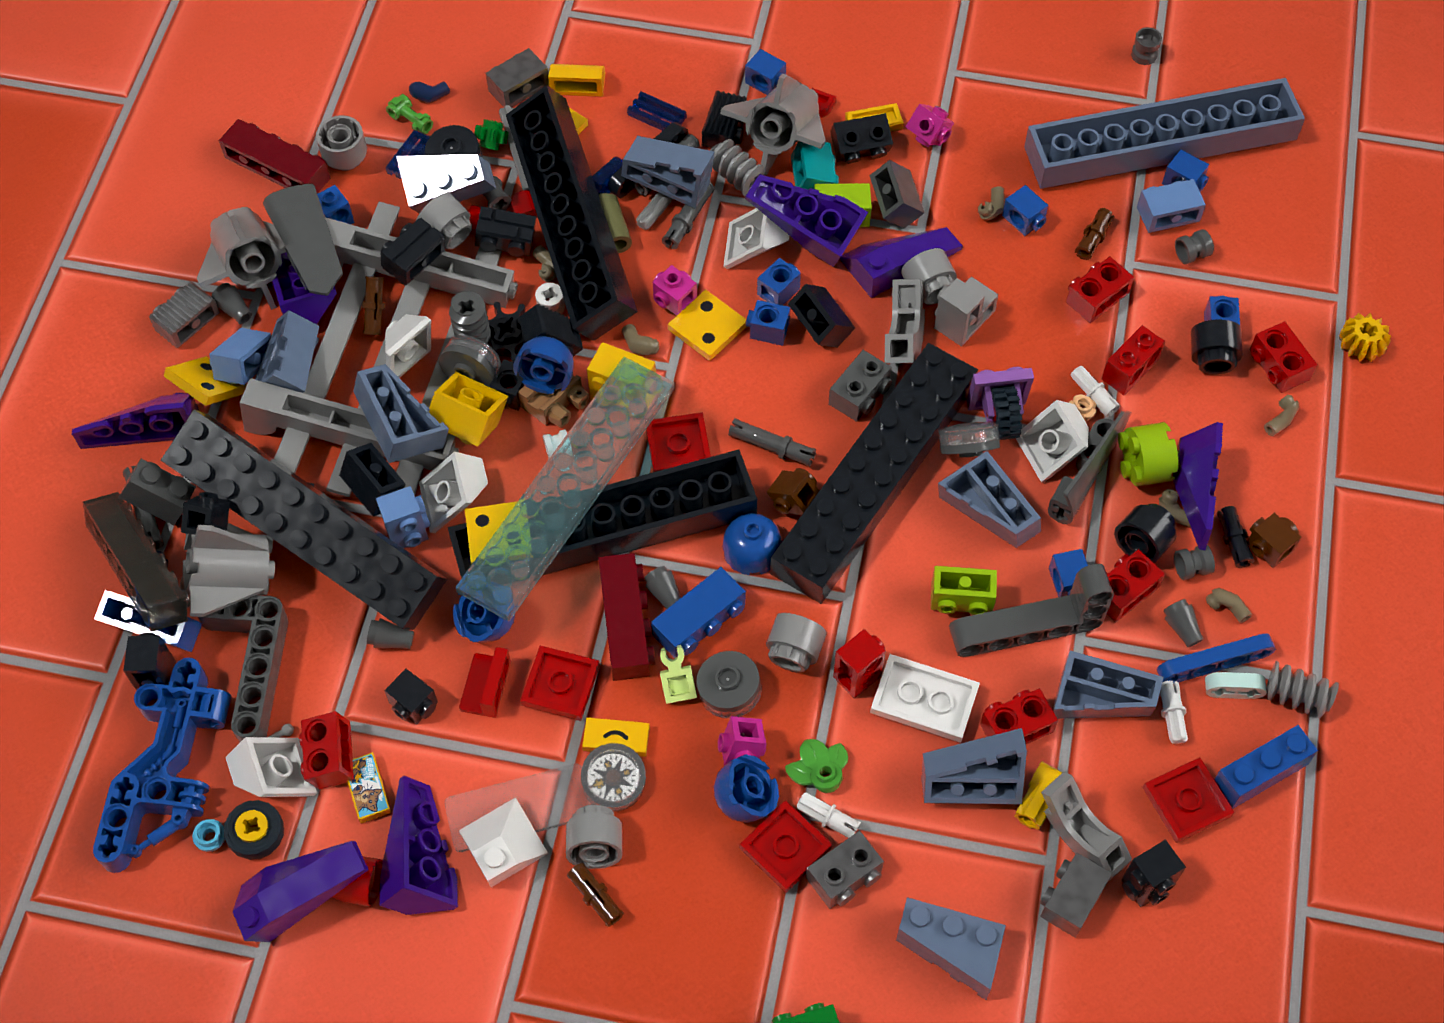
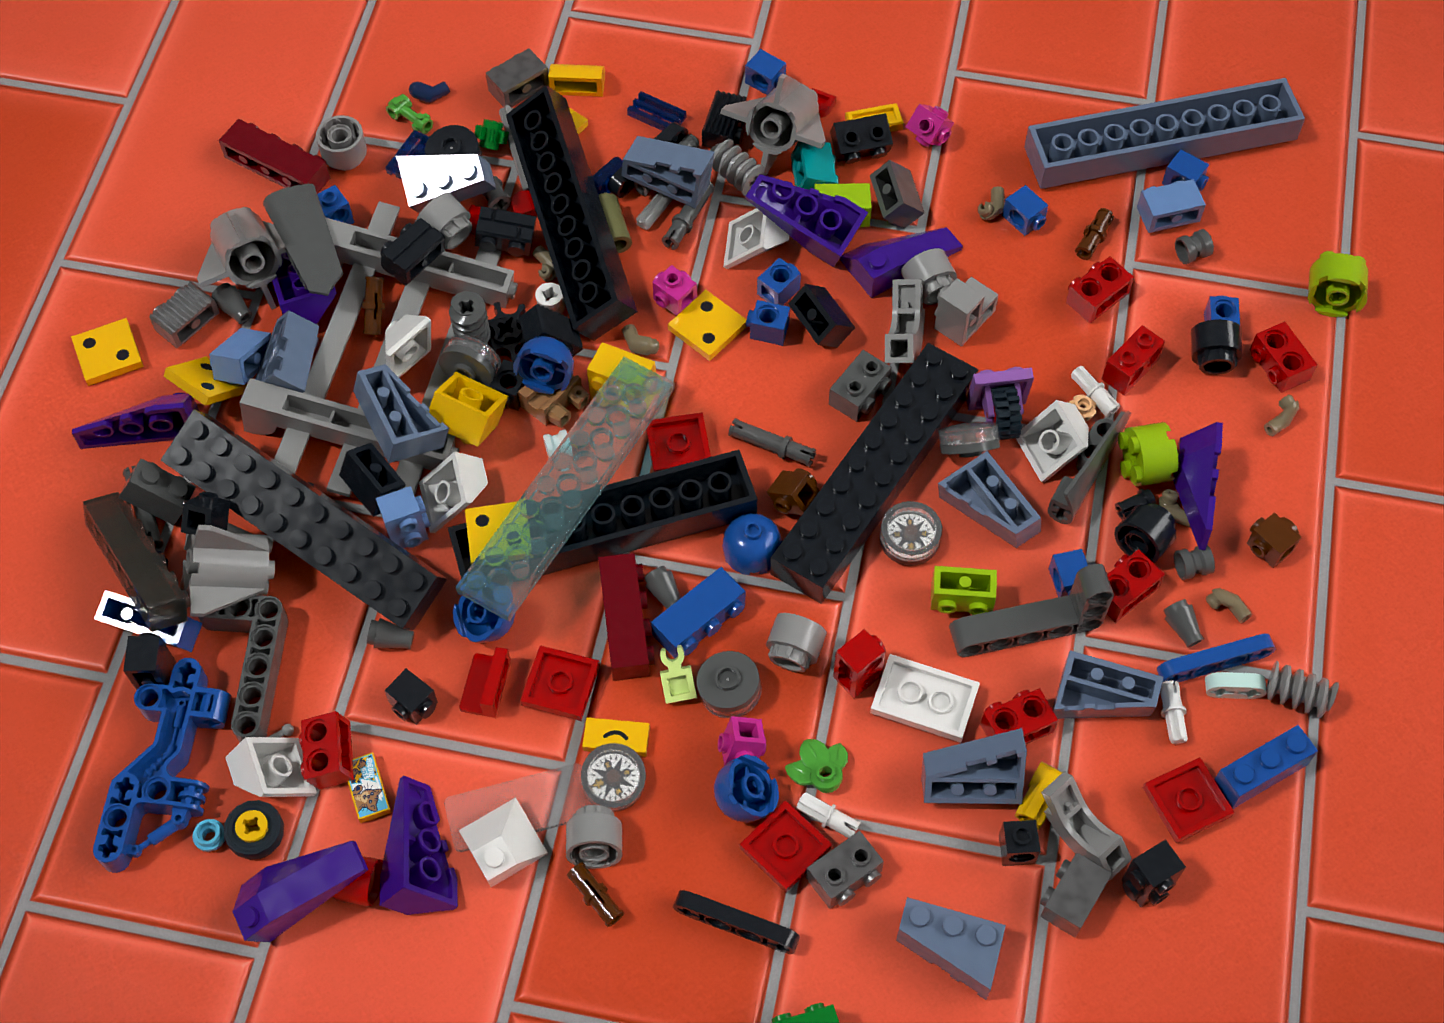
(107, 351): none -> yellow tile
(736, 922): none -> black beam
(910, 533): none -> clear piece
(1019, 843): none -> black brick
(1142, 497): none -> black pin
(1146, 46): dark grey wheel -> none
(1235, 537): black pin -> none
(1338, 284): none -> lime brick
(1365, 337): yellow gear -> none

